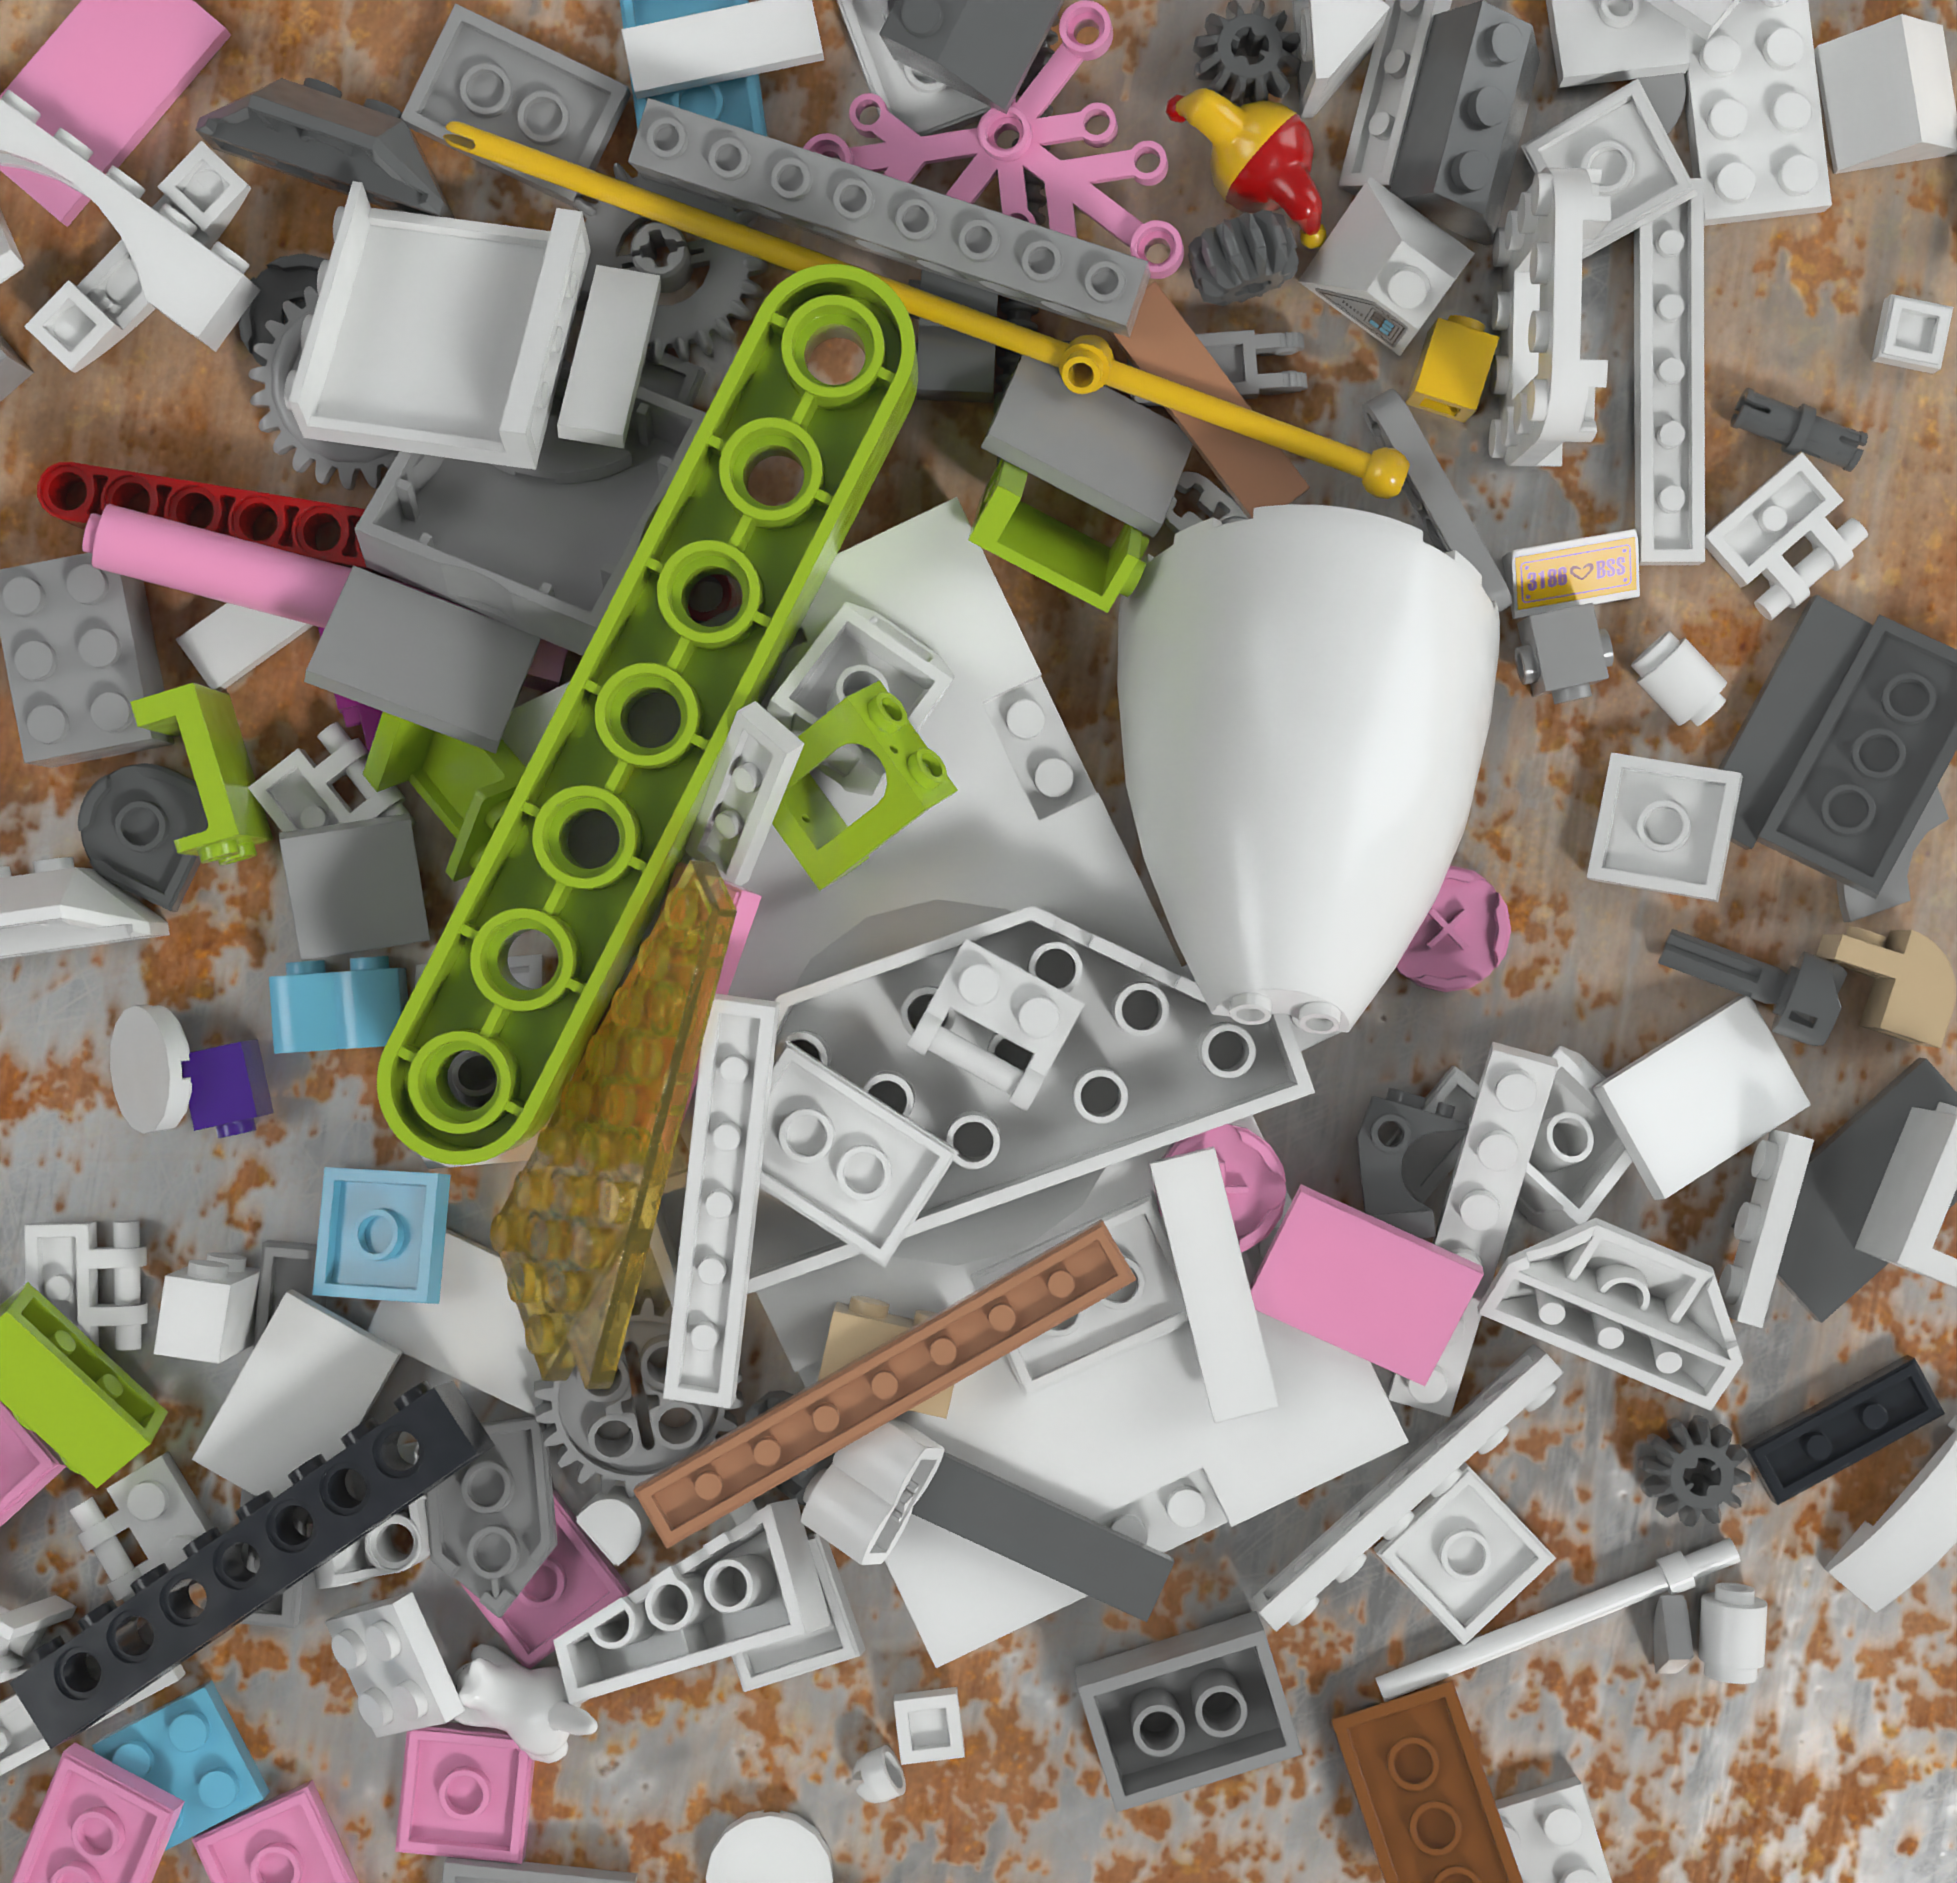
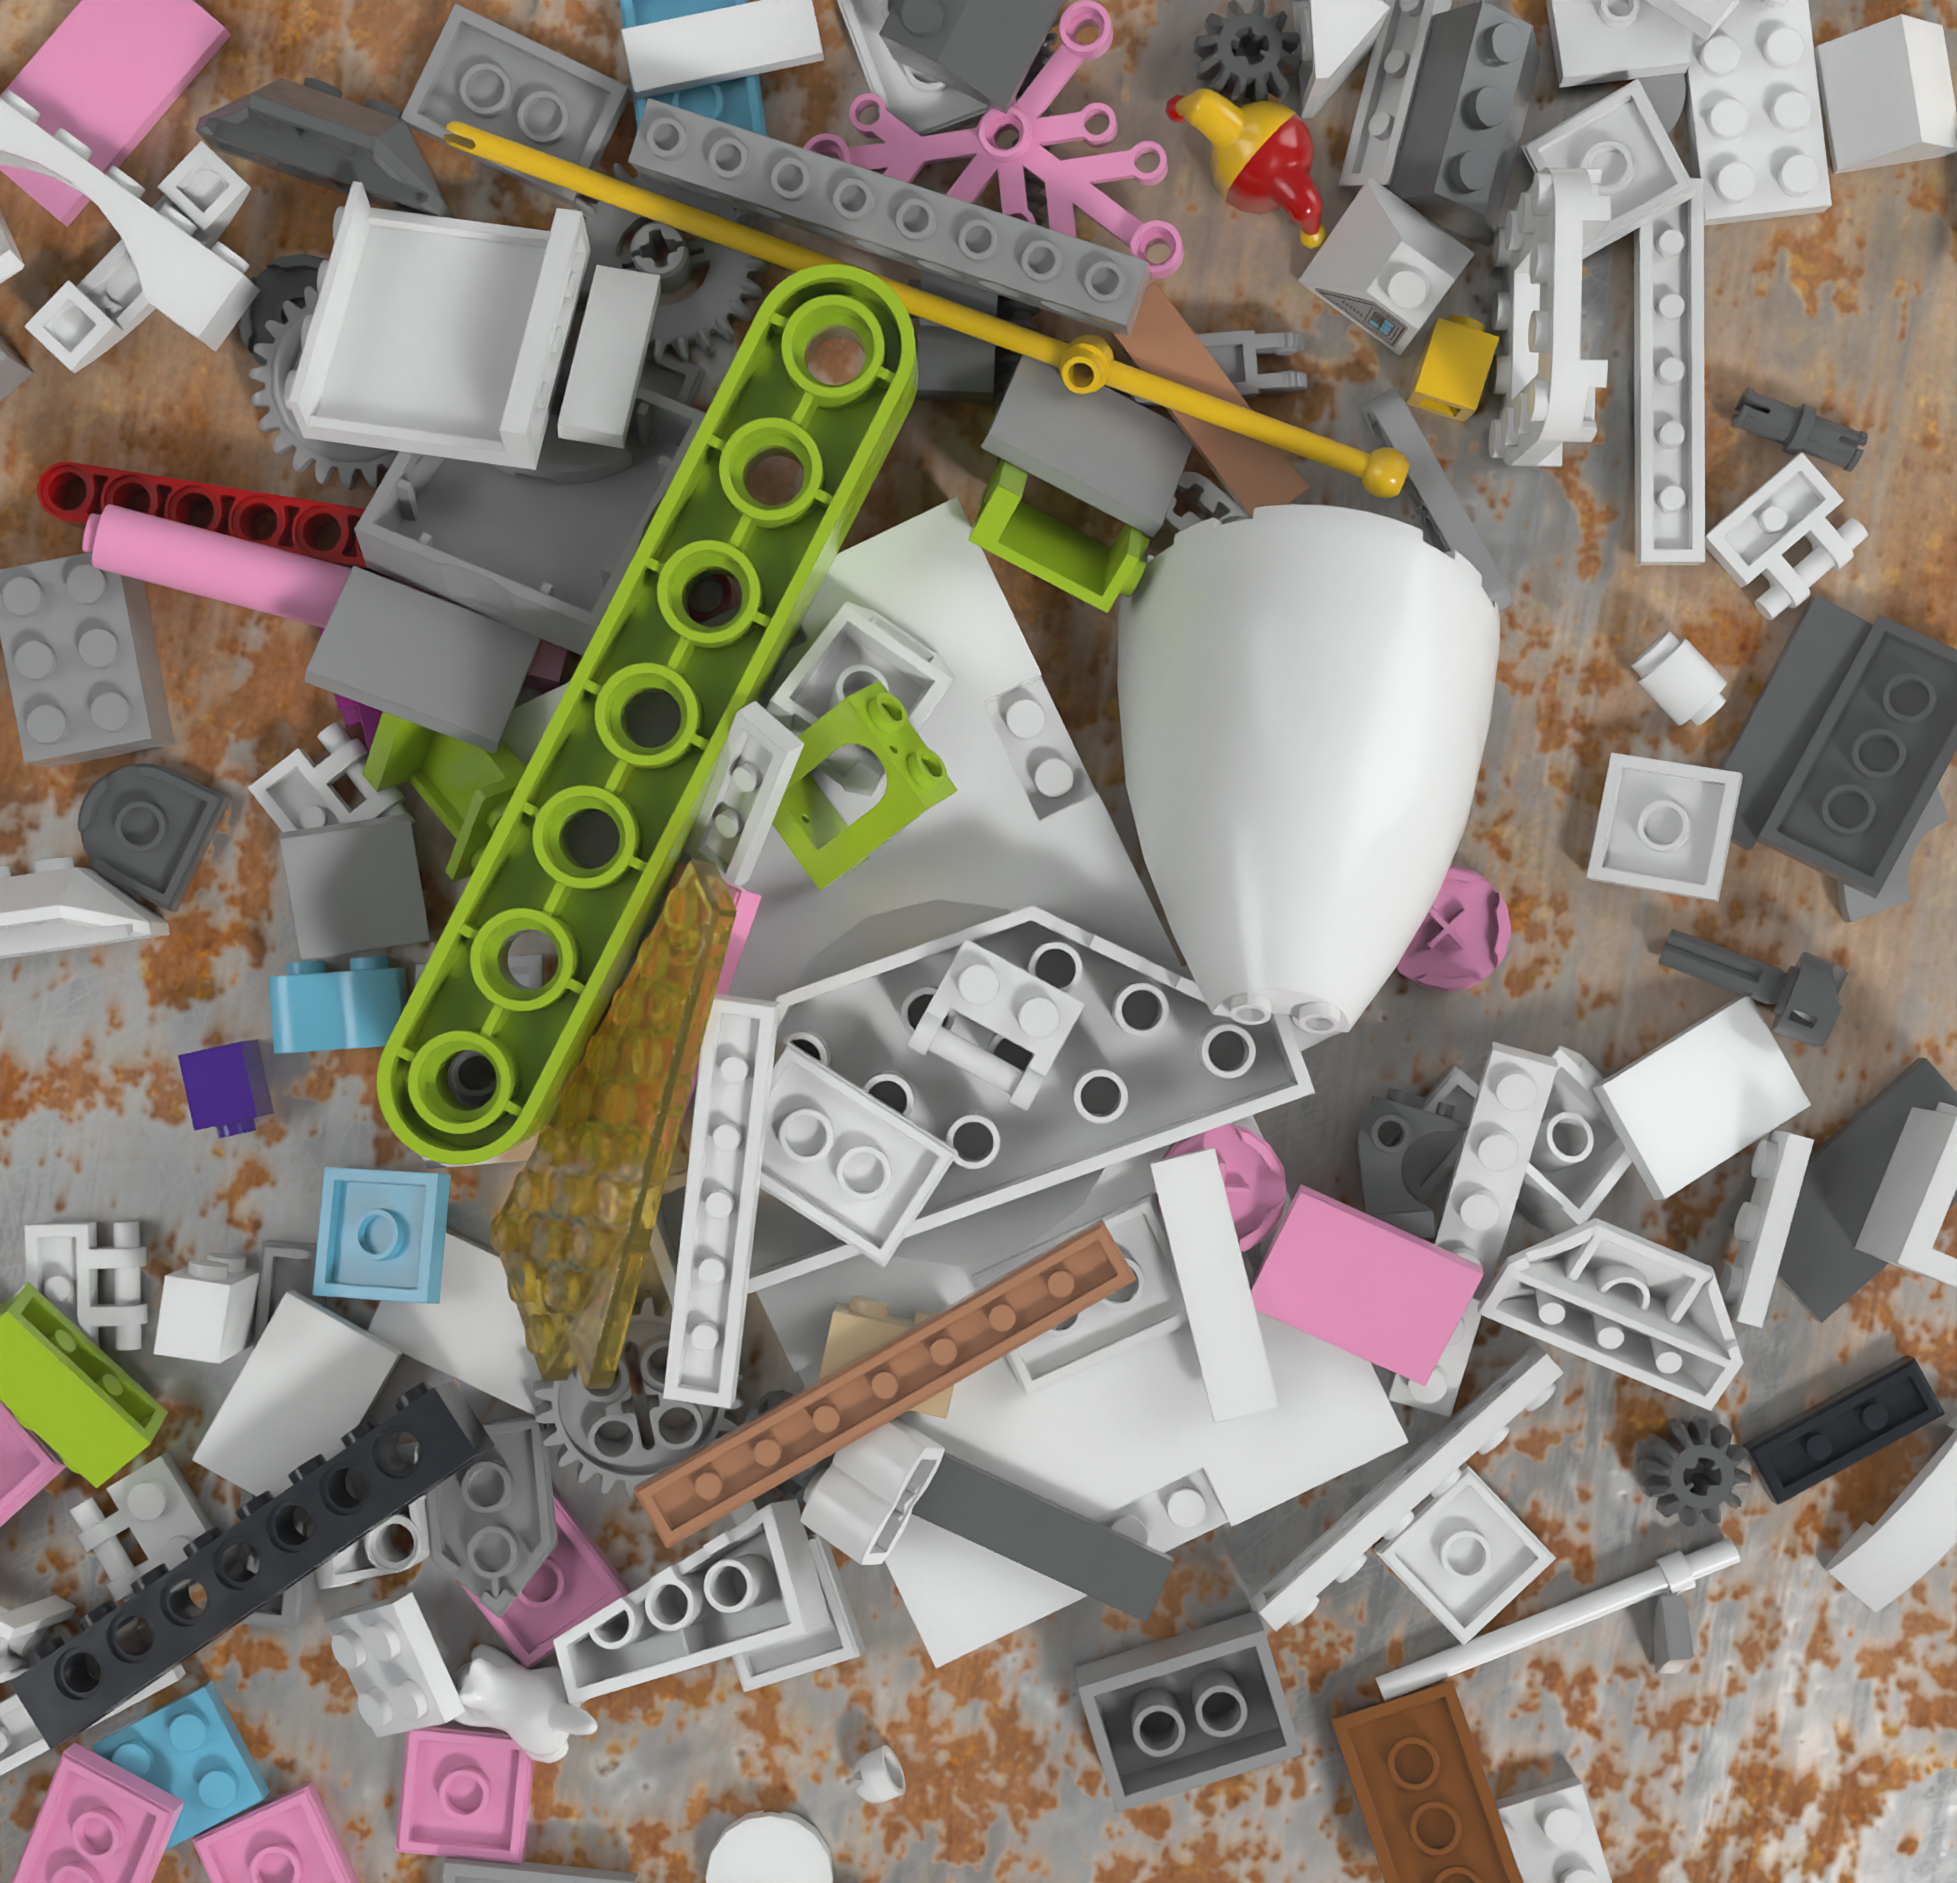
(148, 1068): white tile -> none
(219, 767): lime panel -> none
(236, 642): white tile -> none
(614, 1523): white brick -> none
(929, 1725): white plate -> none
(1243, 257): dark grey gear -> none
(1563, 653): light grey brick -> none
(1573, 573): slope -> none
(1732, 1633): white brick -> none
(1911, 985): tan brick -> none
(1912, 334): white tile -> none

